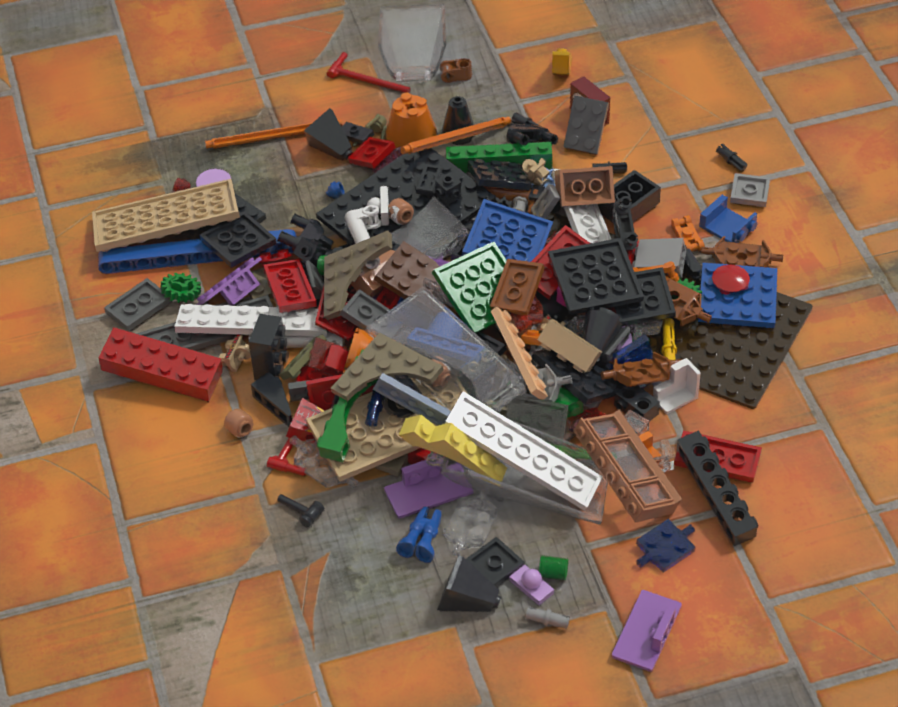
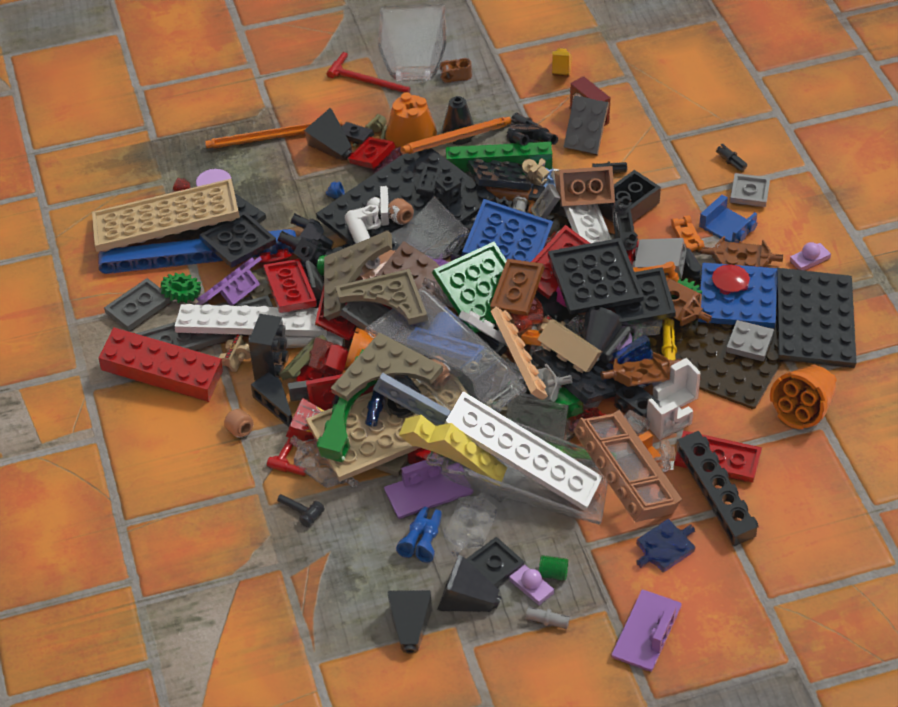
(391, 289): none -> dark tan plate
(410, 616): none -> black slope
(485, 327): none -> white plate
(668, 418): none -> white panel
(750, 340): none -> light grey plate
(803, 396): none -> orange cone
(810, 256): none -> lavender tile
(815, 318): none -> black plate

